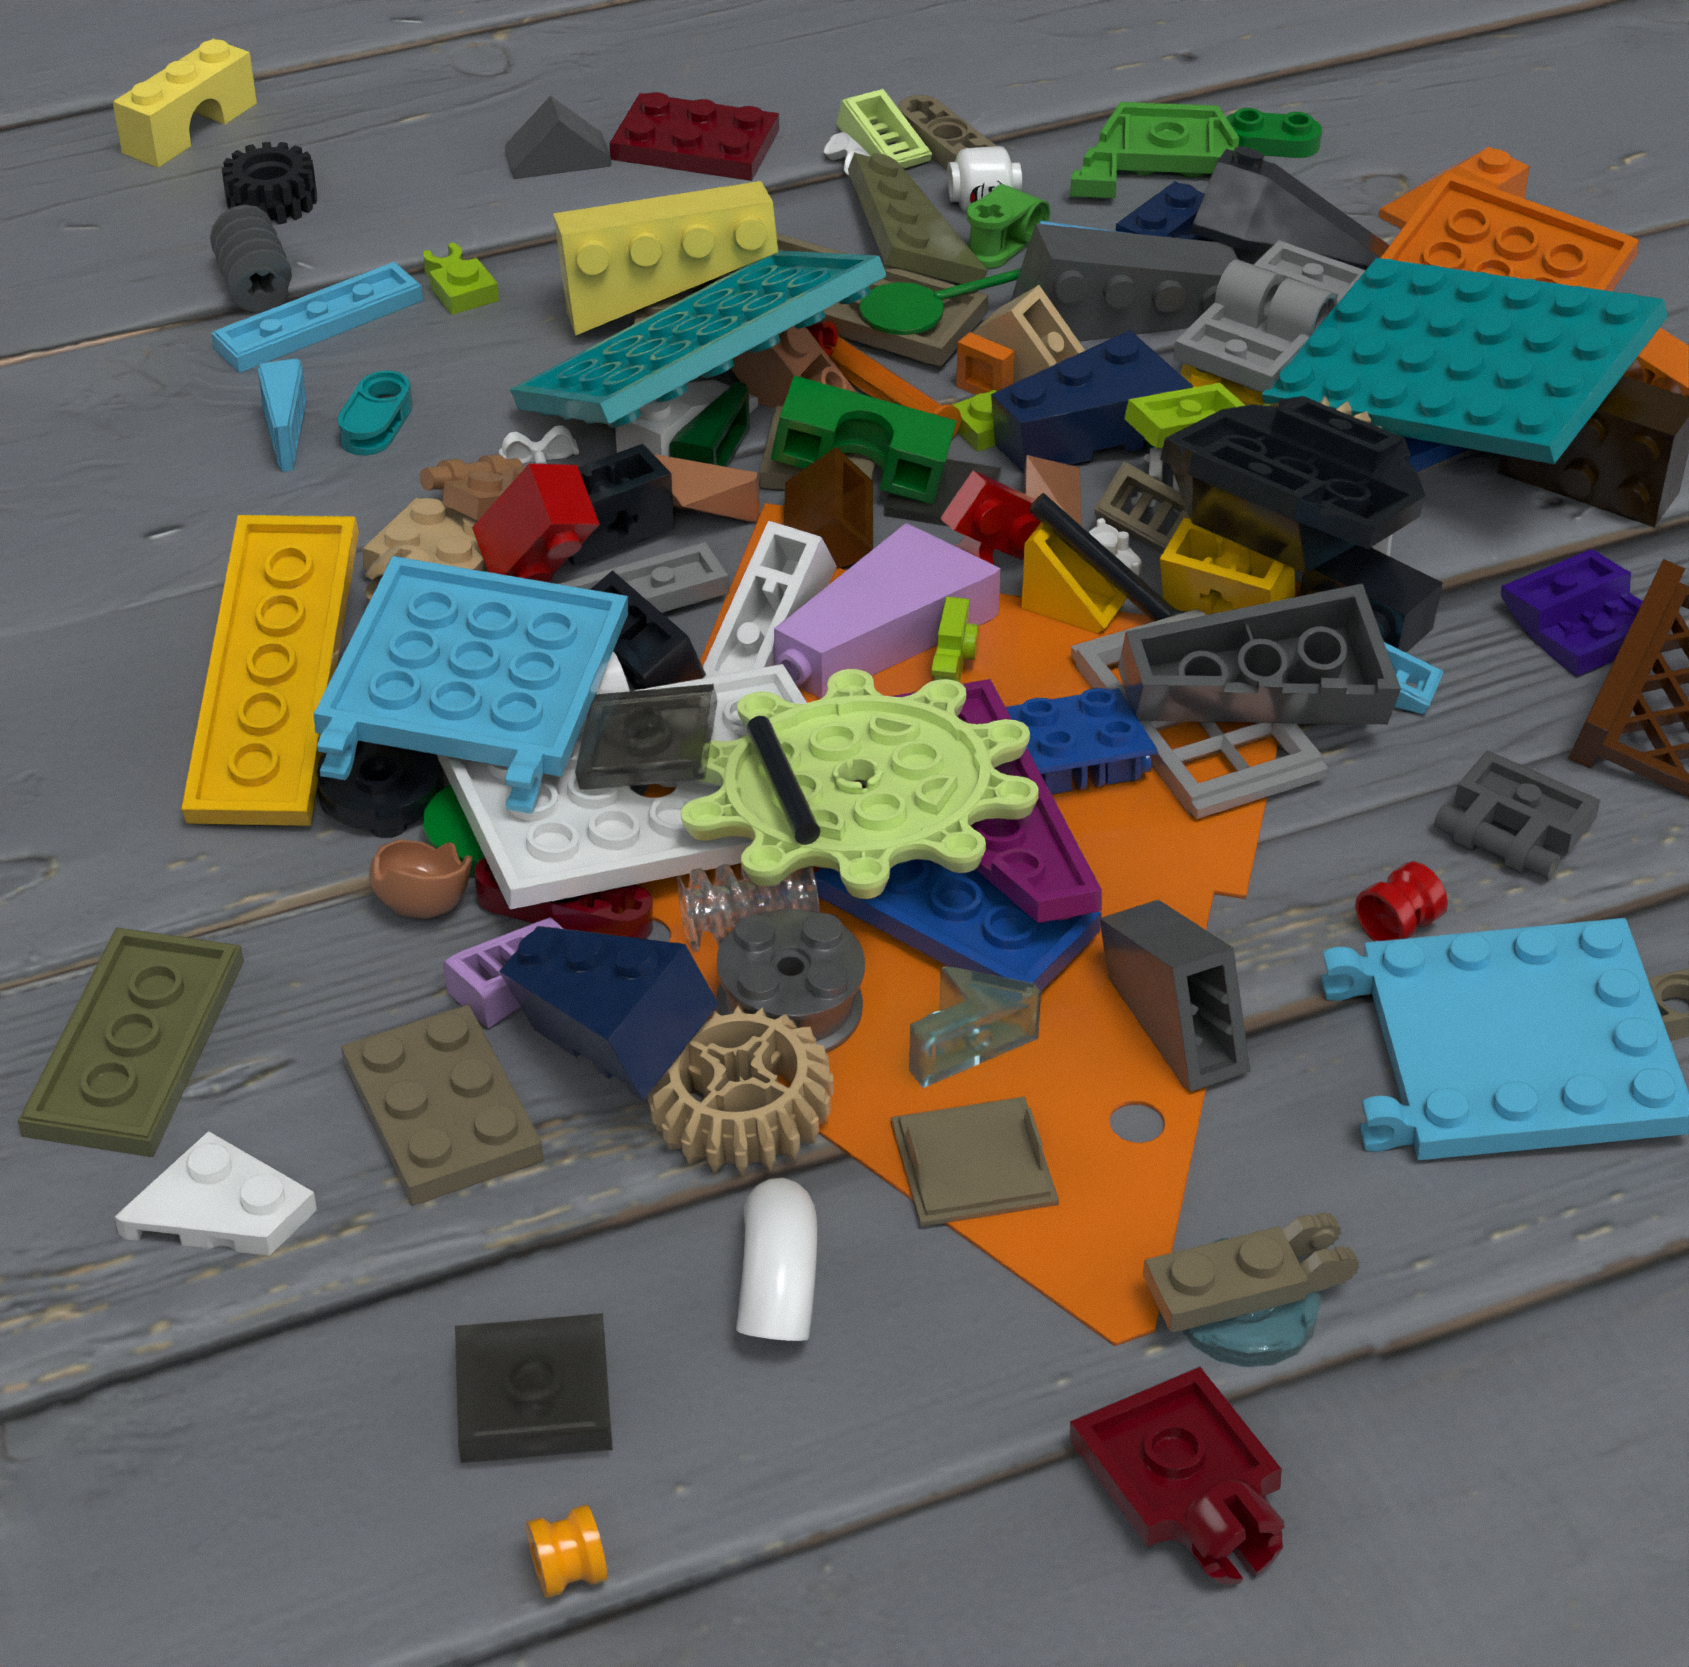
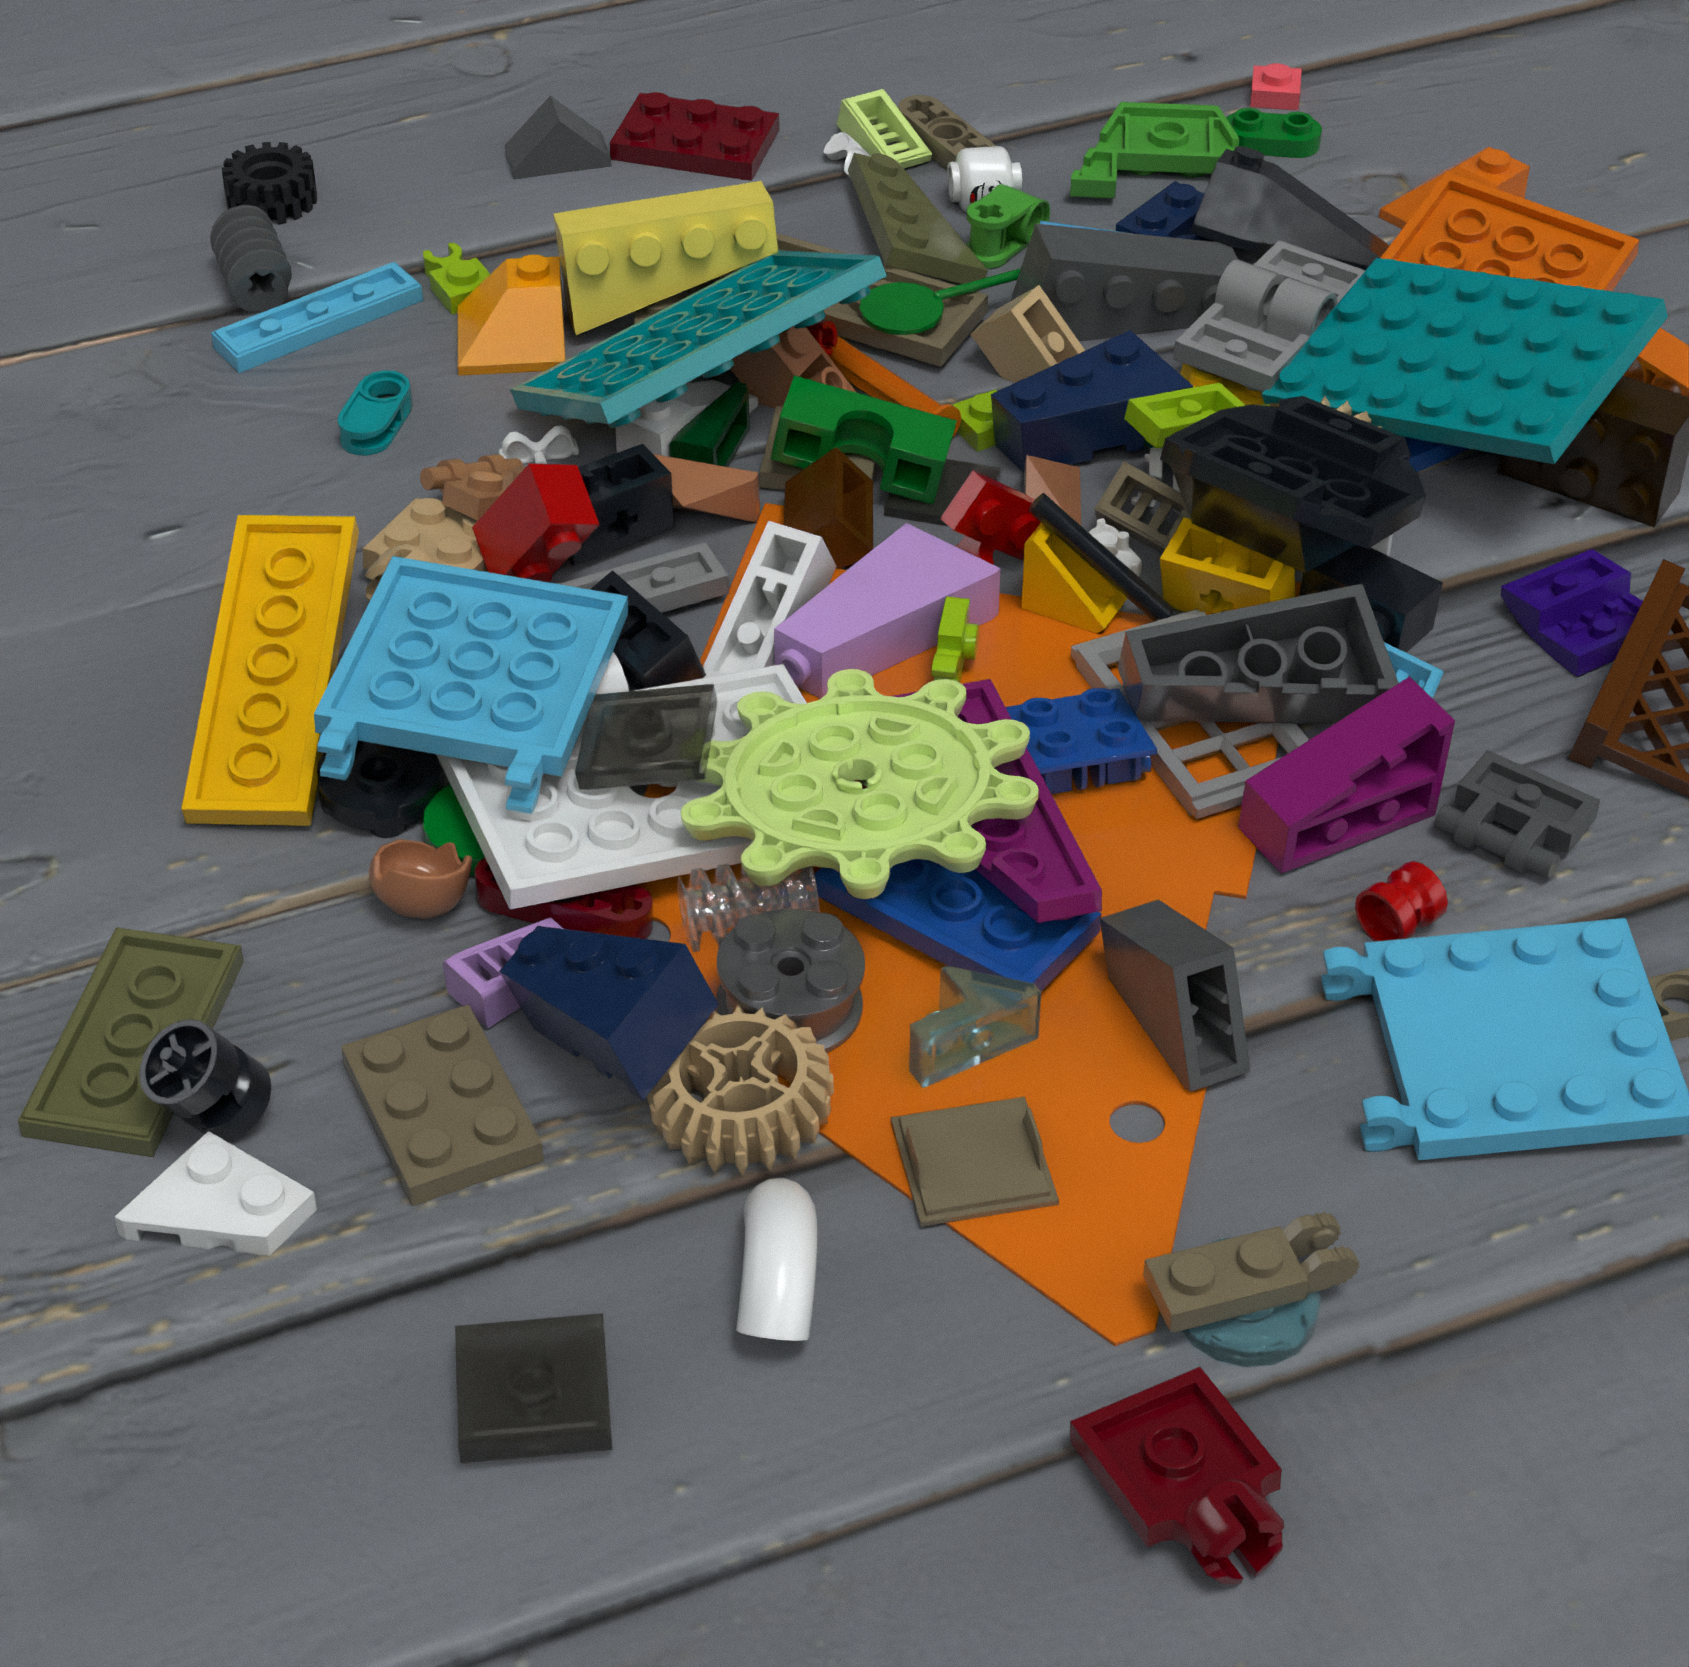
(158, 112): light yellow arch -> none
(205, 1079): none -> black wheel
(283, 407): medium azure slope -> none
(513, 319): none -> light orange slope
(566, 1551): light orange wheel -> none
(783, 780): black bar -> none
(983, 365): orange plate -> none
(1276, 87): none -> coral plate
(1351, 780): none -> magenta wedge

